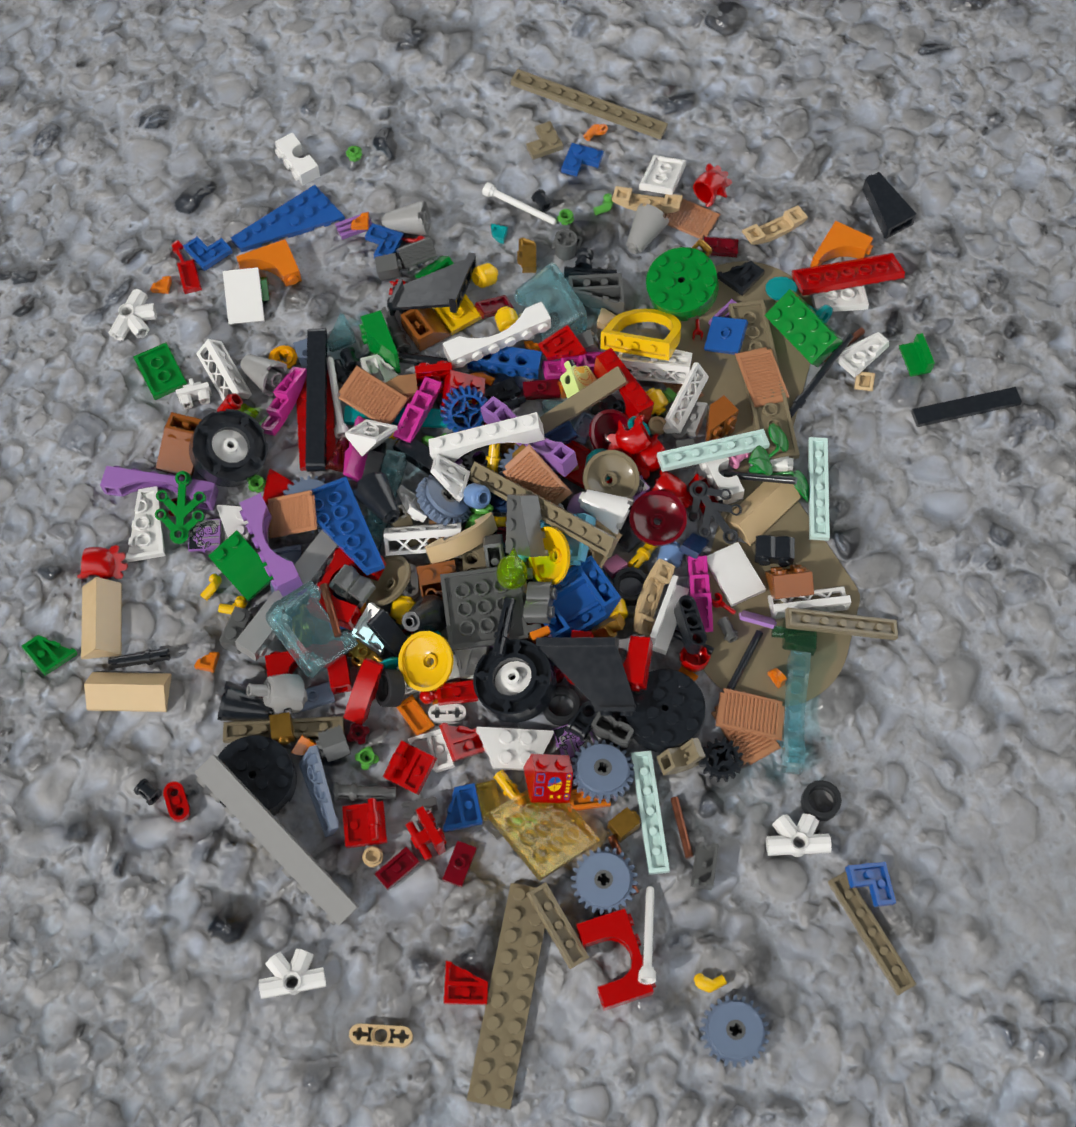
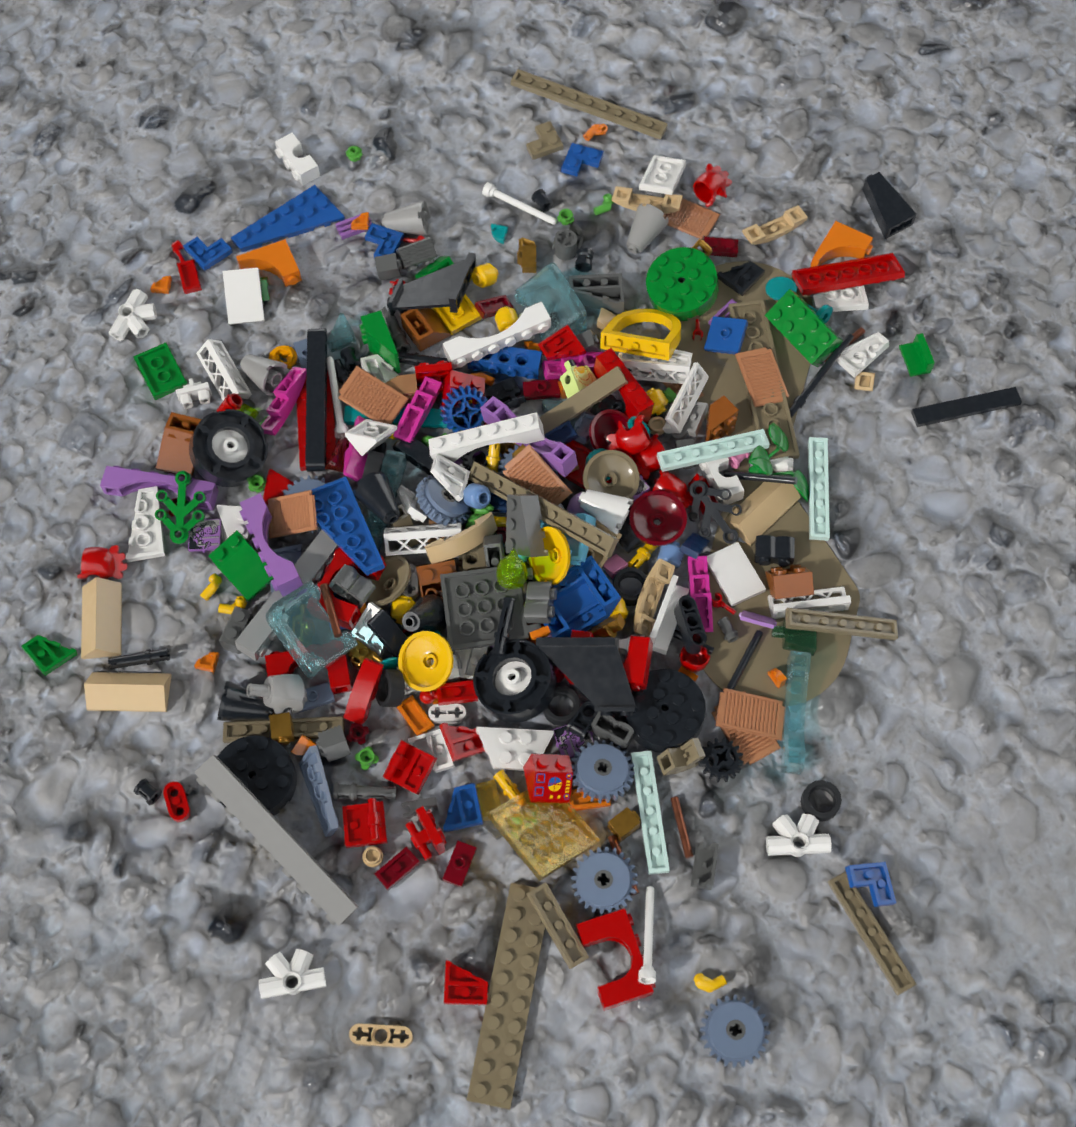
(570, 271): black pin -> none

